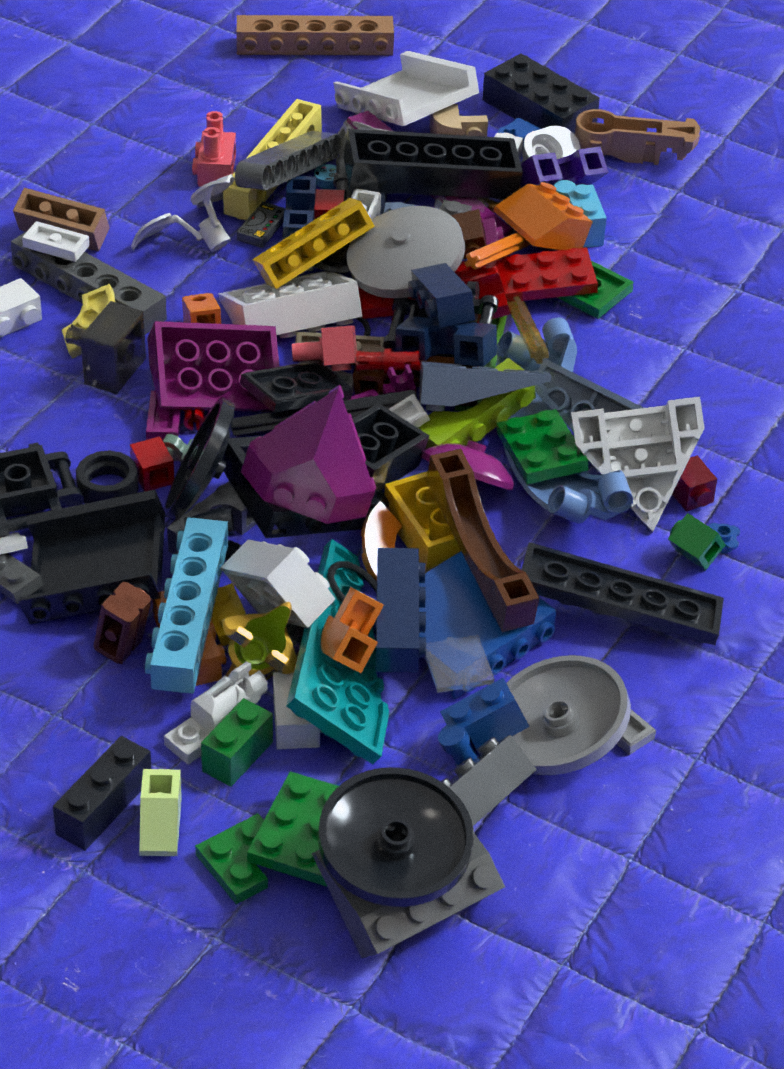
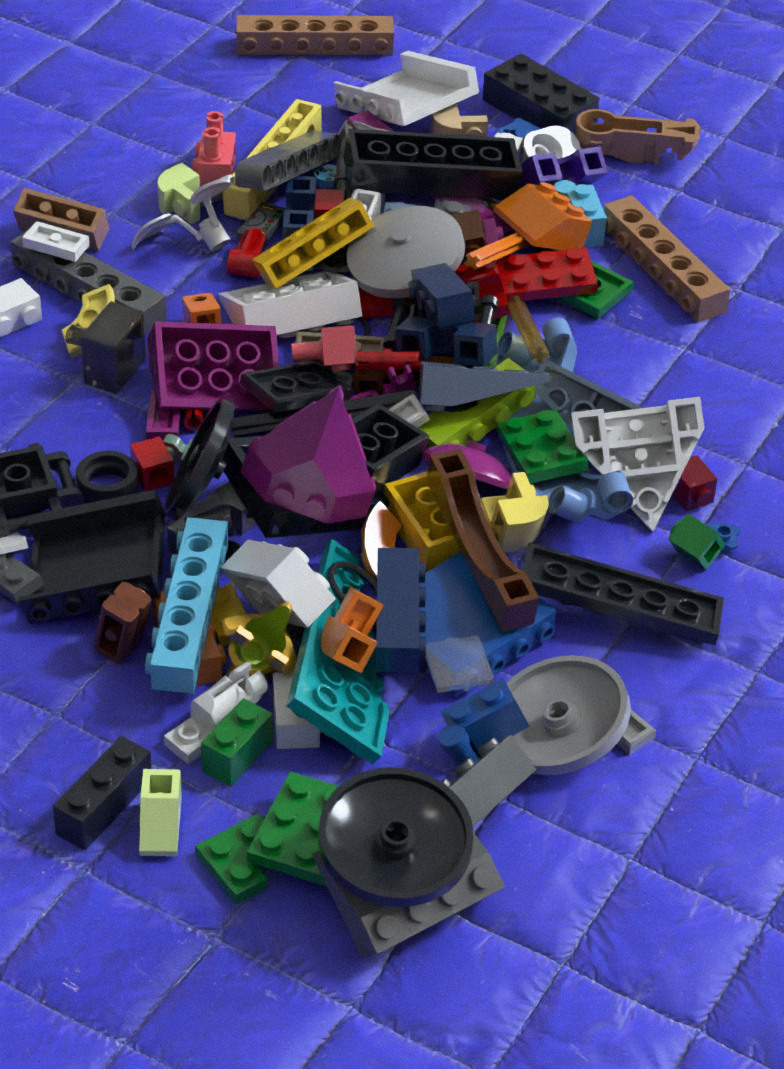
(175, 191): none -> yellowish green brick
(250, 246): none -> red piece
(517, 515): none -> light yellow brick
(666, 259): none -> medium nougat brick

